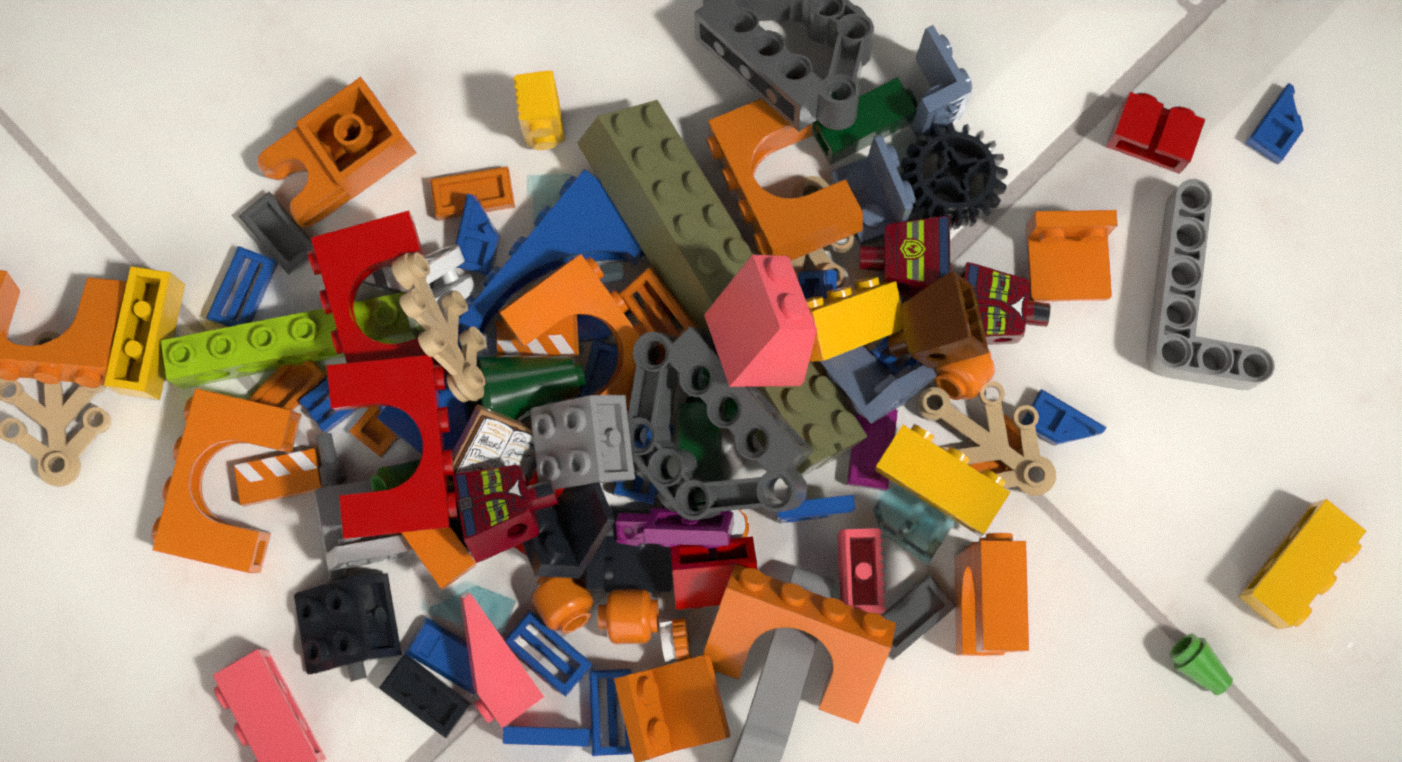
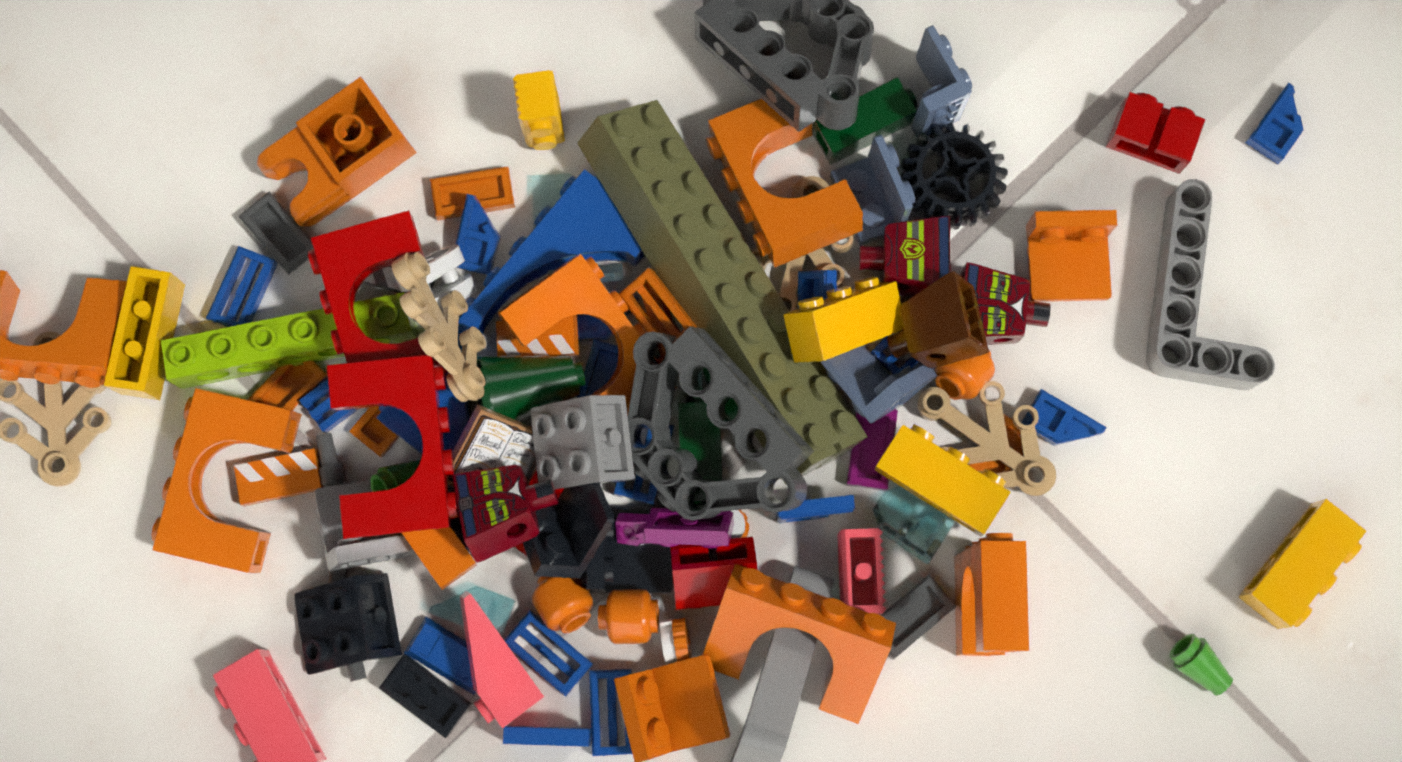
(763, 325): coral slope -> none

